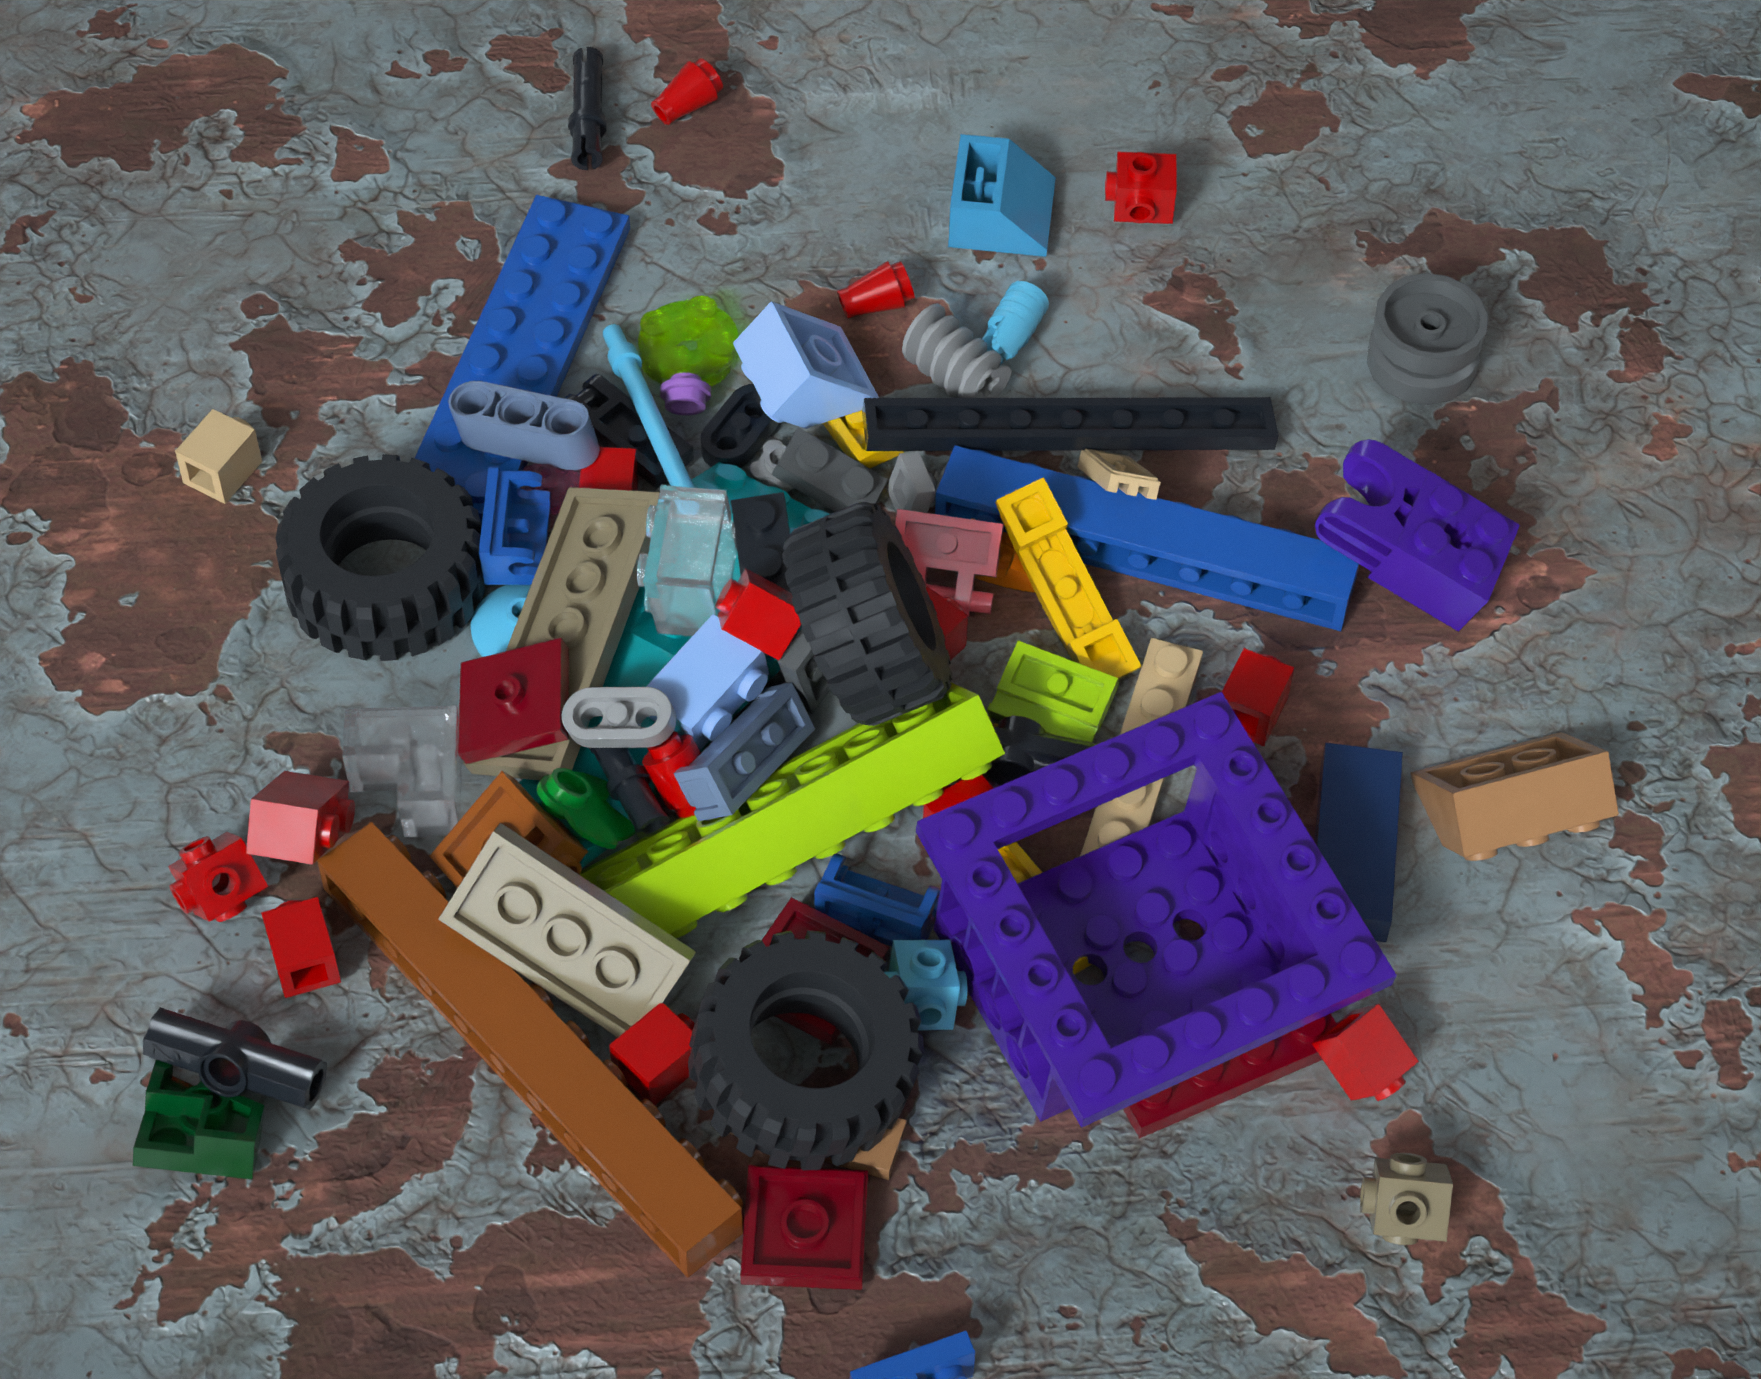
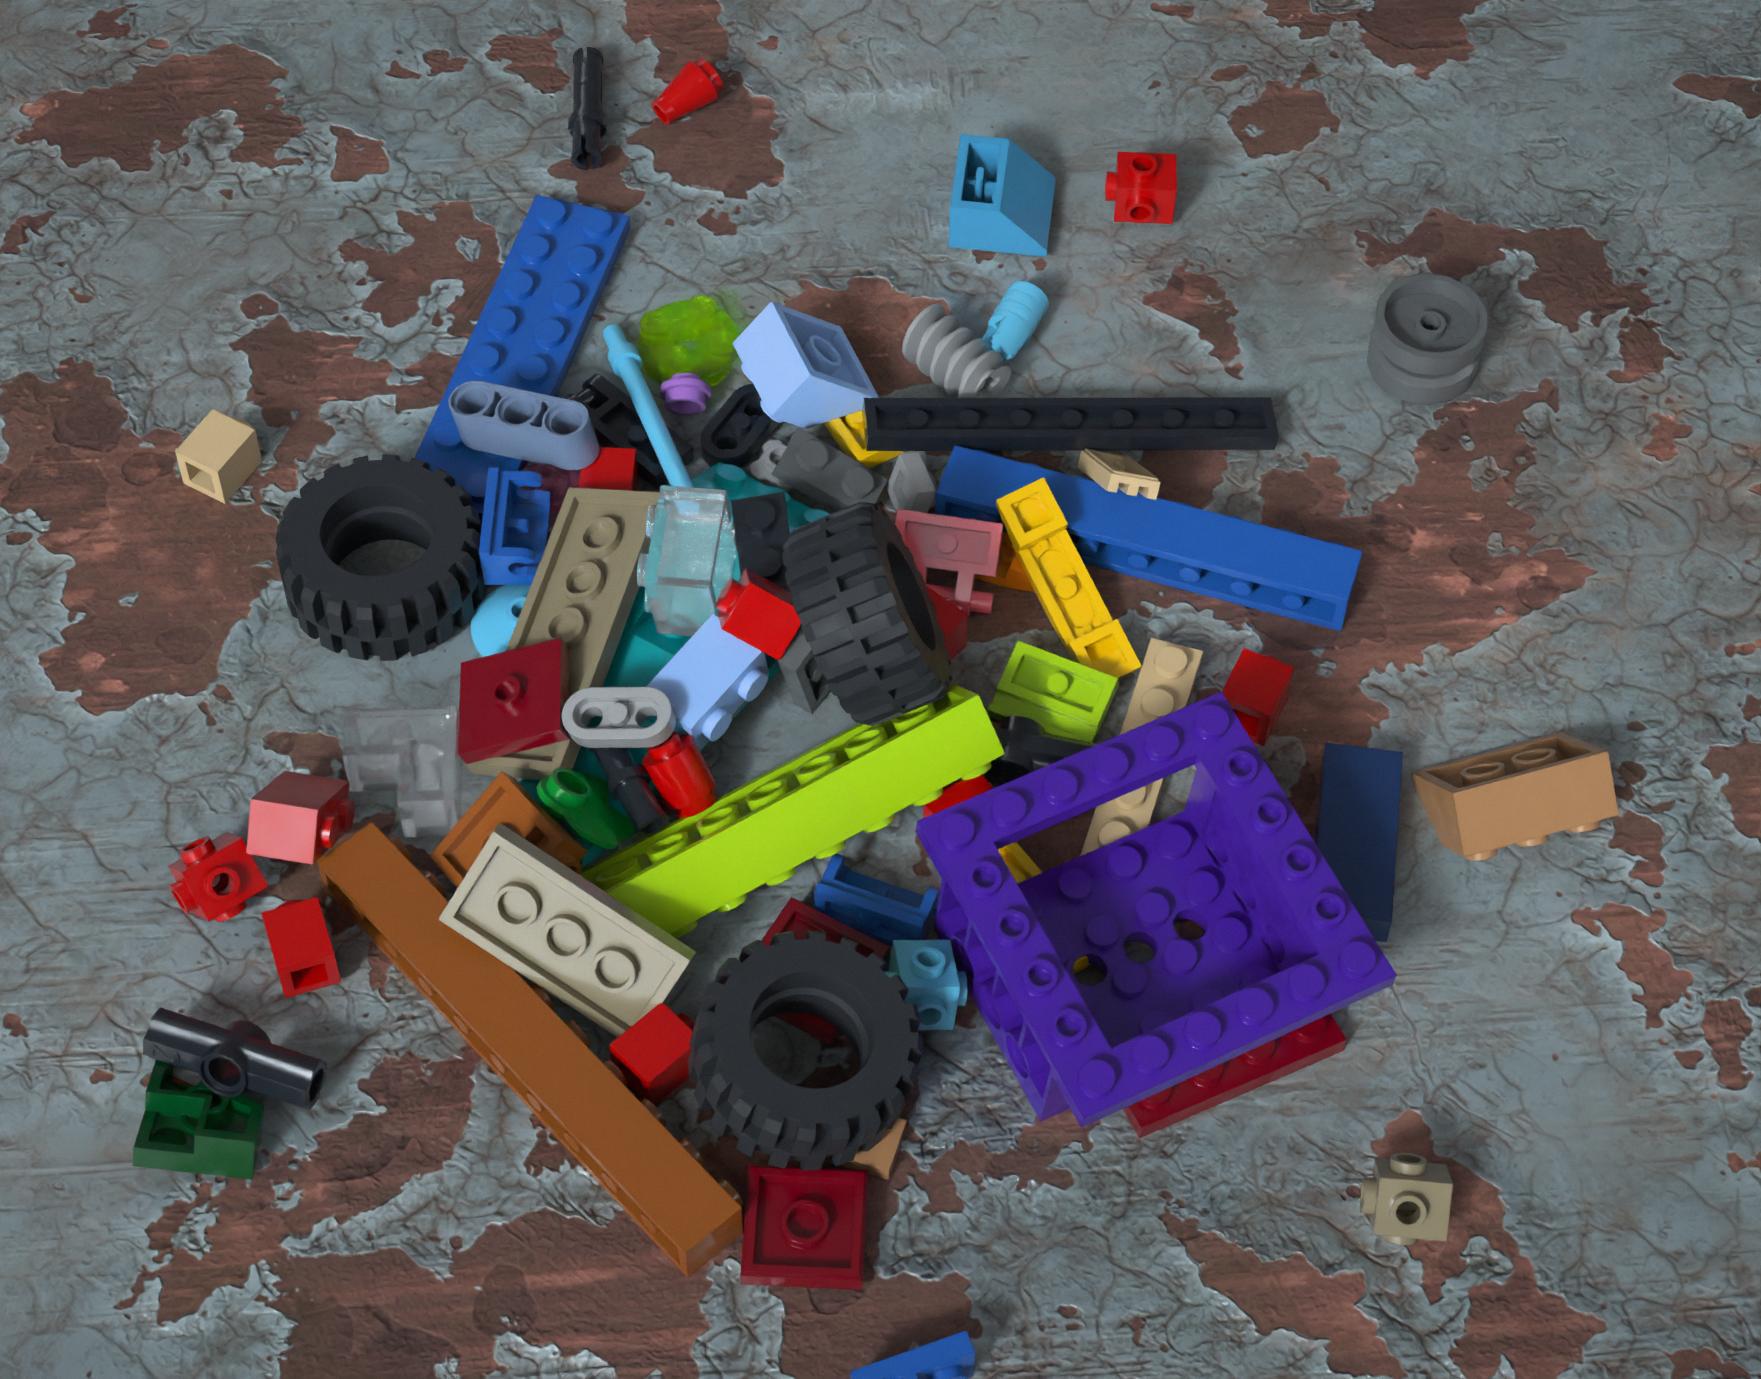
(746, 753): sand blue container -> none
(877, 291): red cone -> none
(1366, 1054): red brick -> none
(1417, 534): dark purple brick -> none

